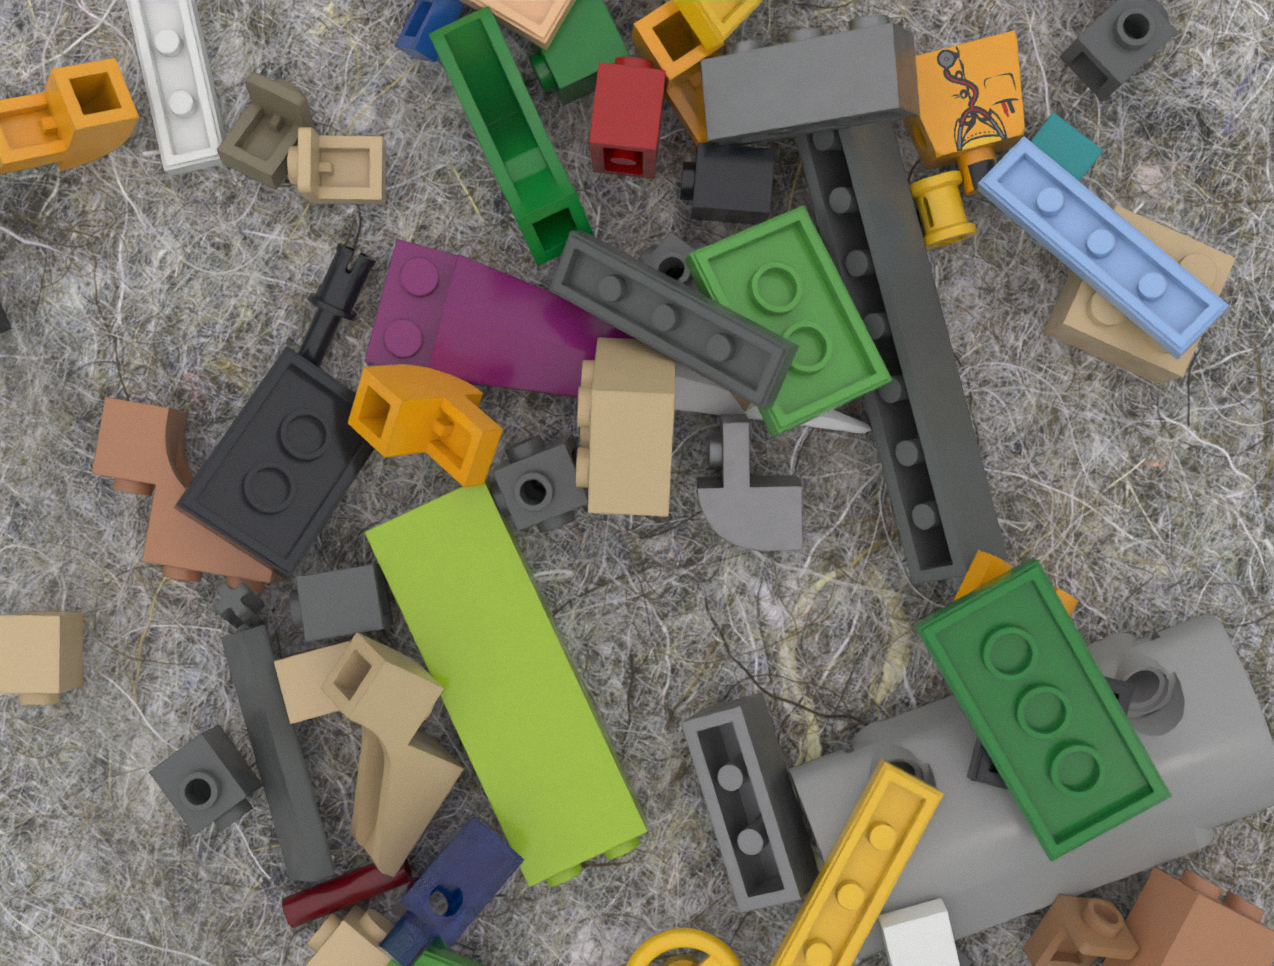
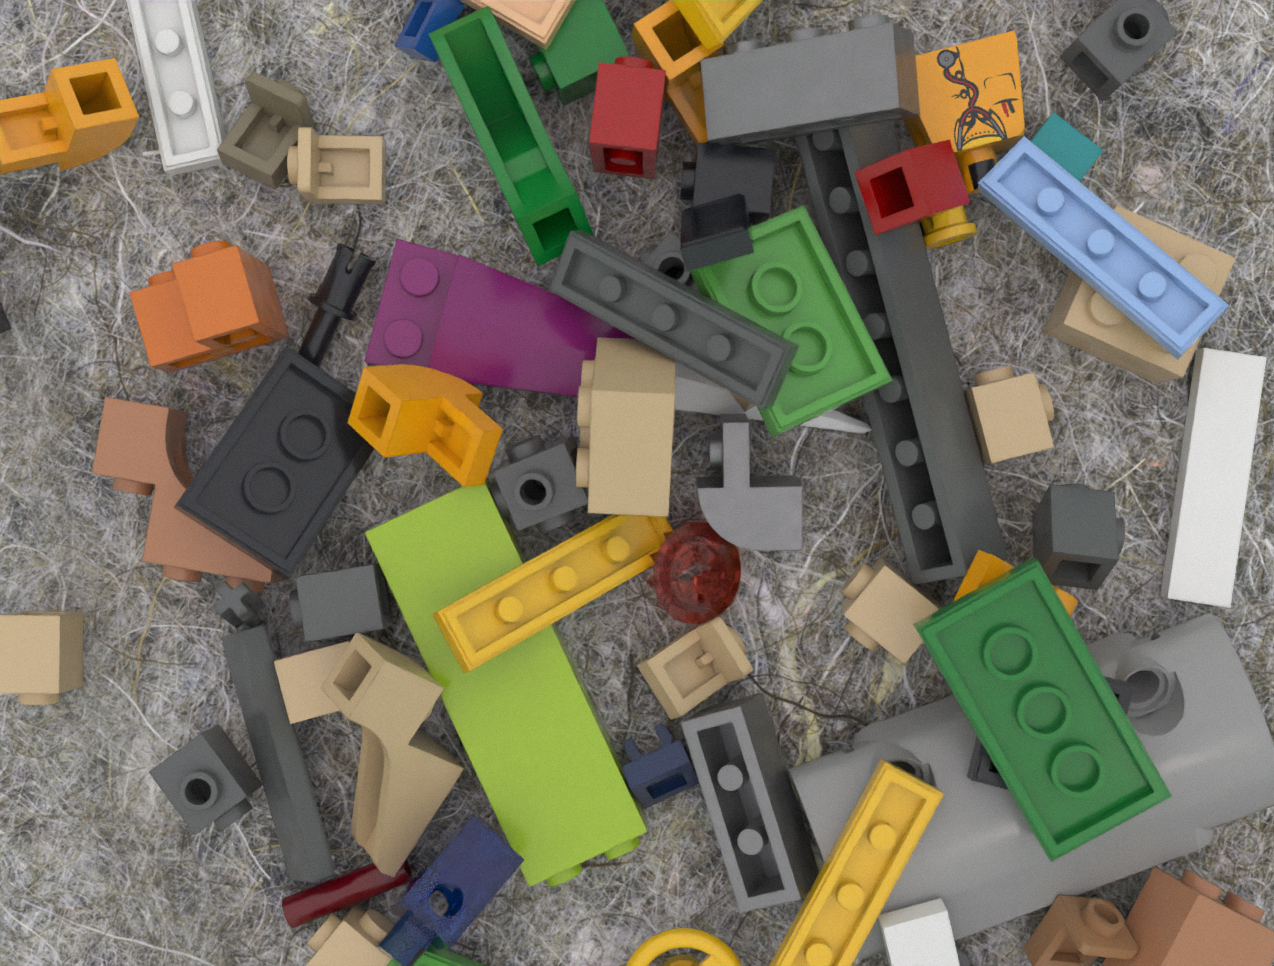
(208, 308): none -> orange brick
(549, 587): none -> yellow tile
(660, 772): none -> dark blue tile
(695, 666): none -> tan bracket
(712, 589): none -> clear red gear
(716, 232): none -> black tile
(884, 607): none -> tan brick
(912, 186): none -> red brick
(1009, 414): none -> tan brick
(1077, 535): none -> dark grey brick
(1213, 477): none -> white tile

